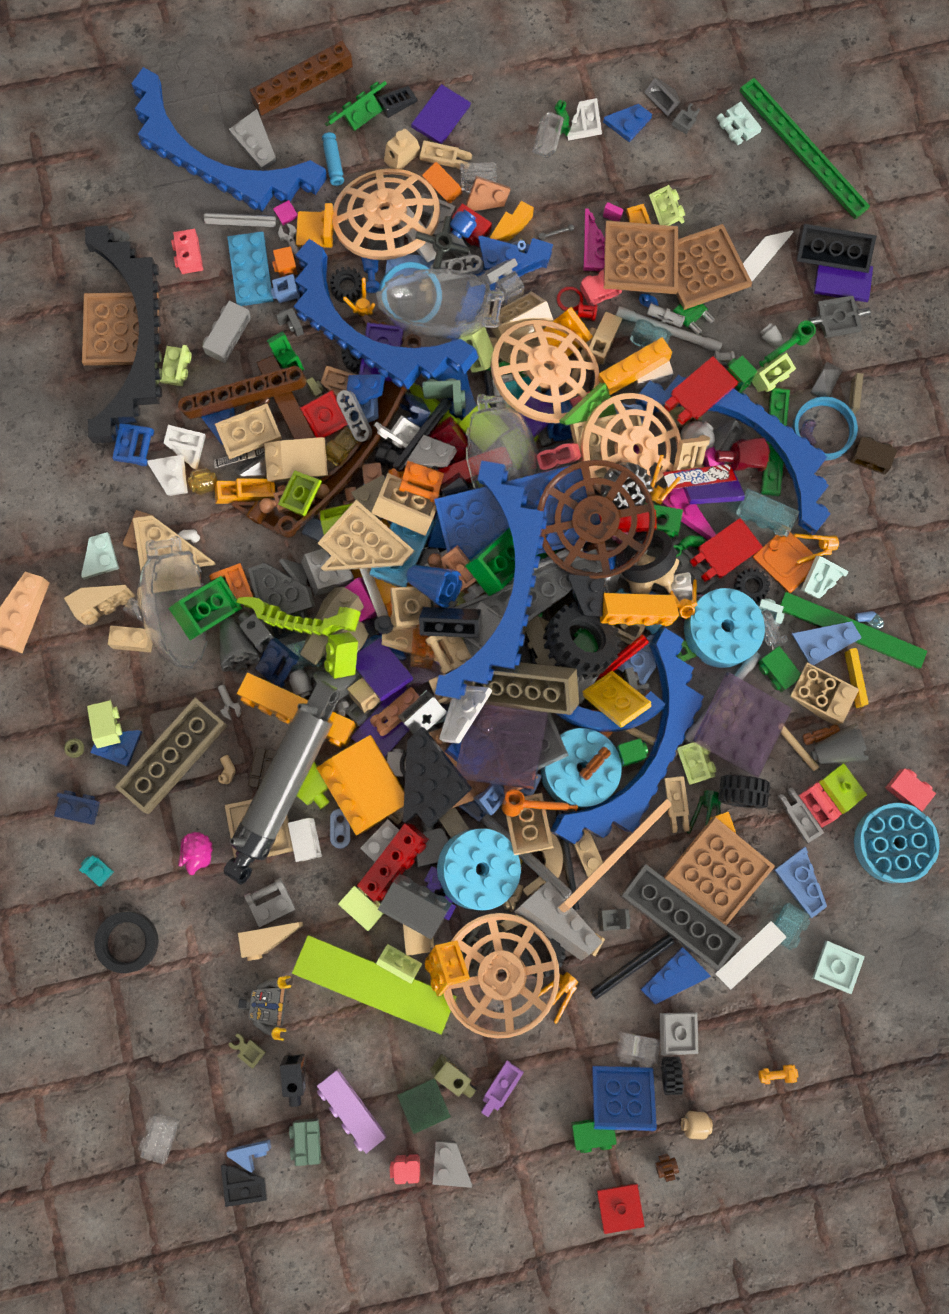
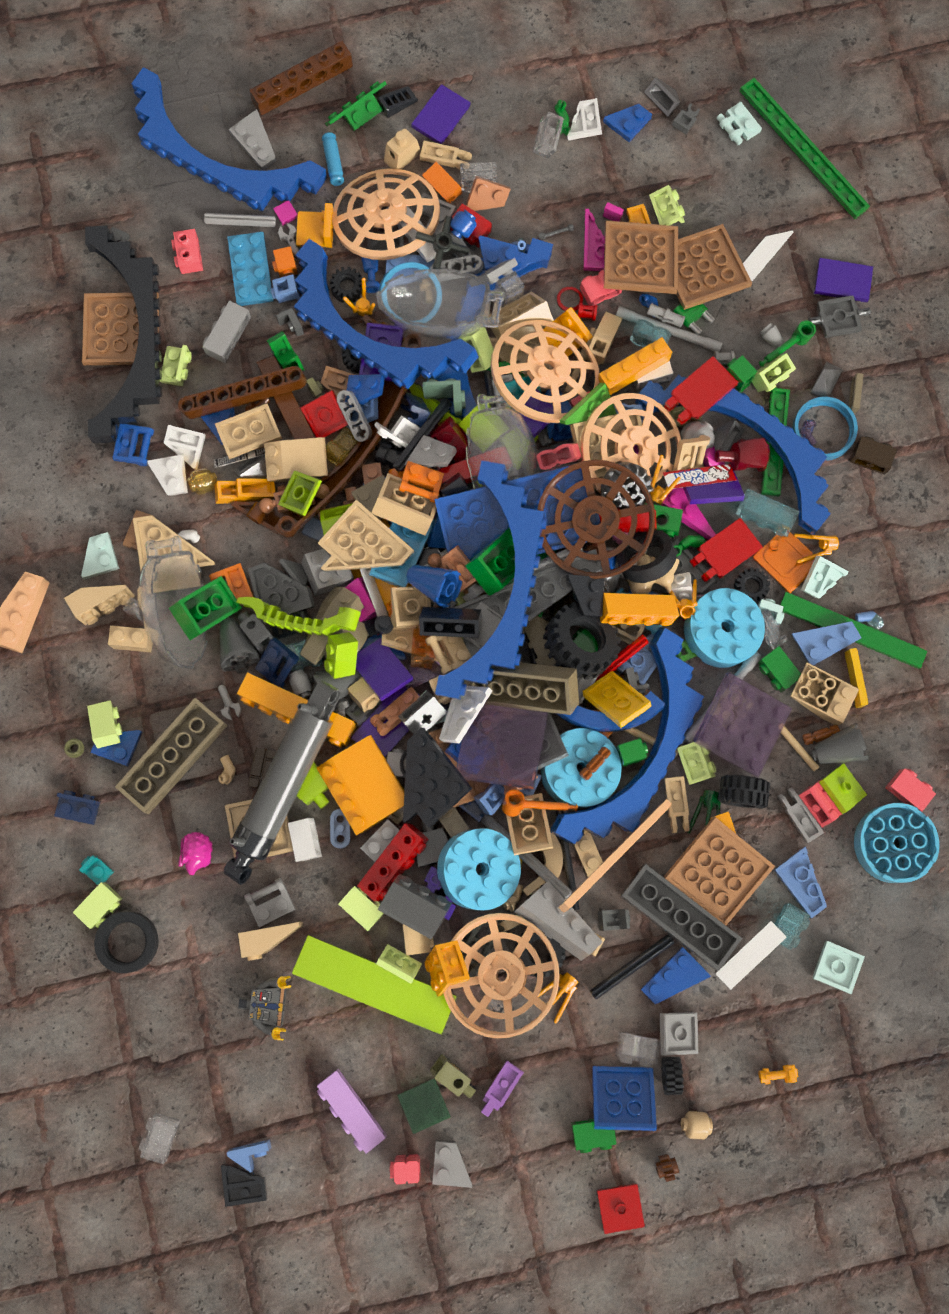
(98, 906): none -> yellowish green brick
(250, 1052): olive plate -> none
(293, 1071): black torso -> none
(306, 1142): sand green brick -> none
(511, 225): light orange slope -> none
(835, 248): black slope -> none

